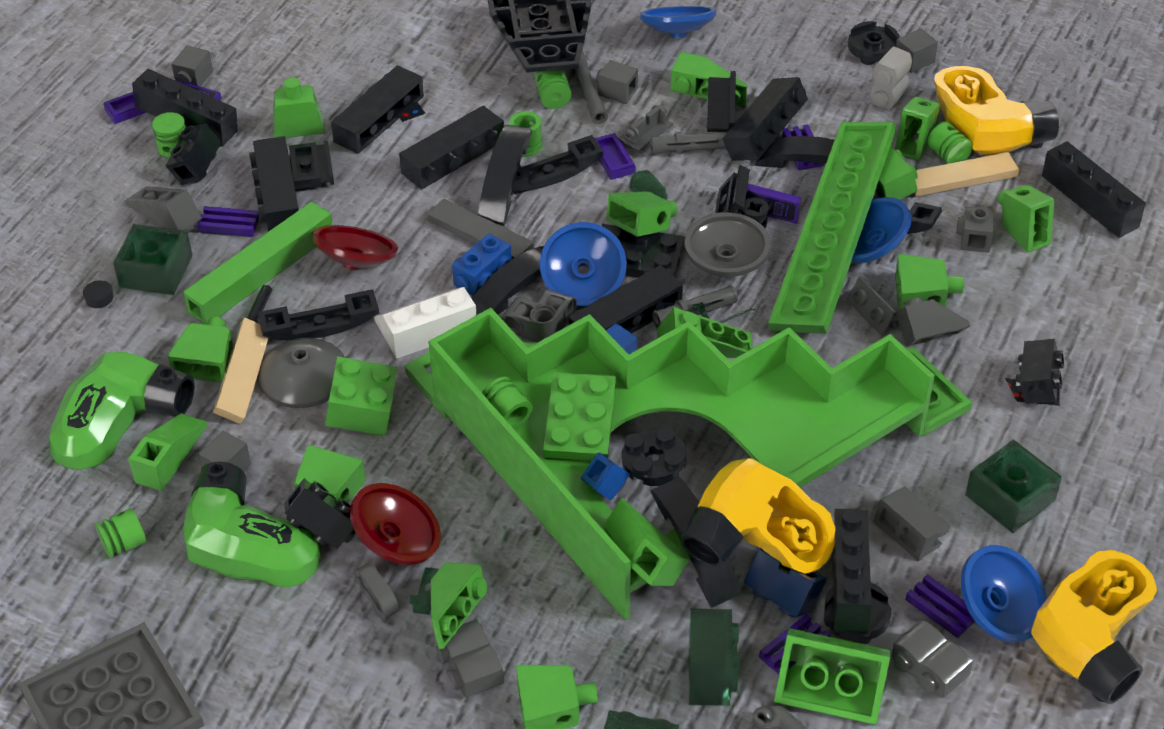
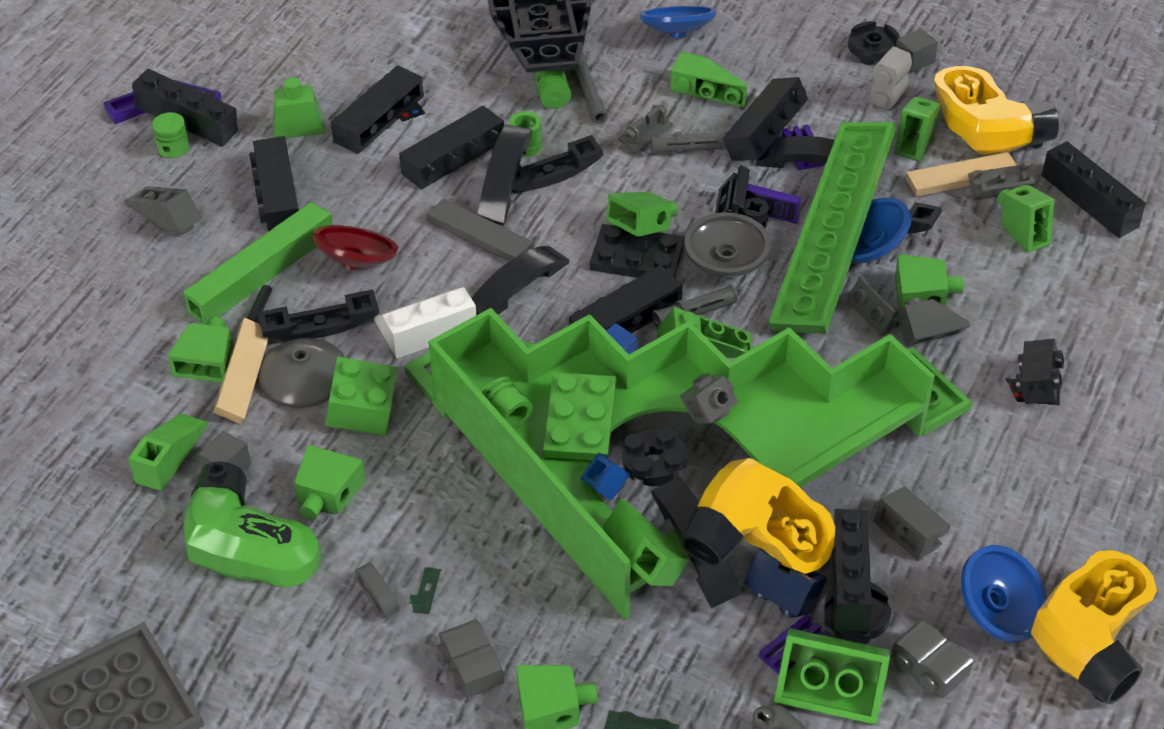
(98, 294): black tile -> none
(105, 403): bright green piece -> none
(120, 533): bright green piece -> none
(153, 259): clear green brick -> none
(192, 66): dark grey brick -> none
(193, 153): black brick -> none
(228, 221): dark purple tile -> none
(311, 165): black plate -> none
(320, 514): black brick -> none
(395, 524): dark red dish -> none
(454, 595): bright green slope -> none
(480, 263): blue brick -> none
(540, 319): dark grey piece -> none
(580, 246): blue dish -> none
(615, 157): dark purple tile -> none
(617, 81): dark grey brick -> none
(646, 182): clear green brick -> none
(700, 305): clear green piece -> none
(709, 398): none -> dark grey brick
(712, 657): clear green brick -> none
(721, 103): black panel -> none
(897, 177): bright green slope -> none
(945, 602): dark purple tile -> none
(949, 143): bright green piece -> none
(976, 229): dark grey brick -> none
(991, 182): none -> dark grey hinge
(1013, 486): clear green brick -> none

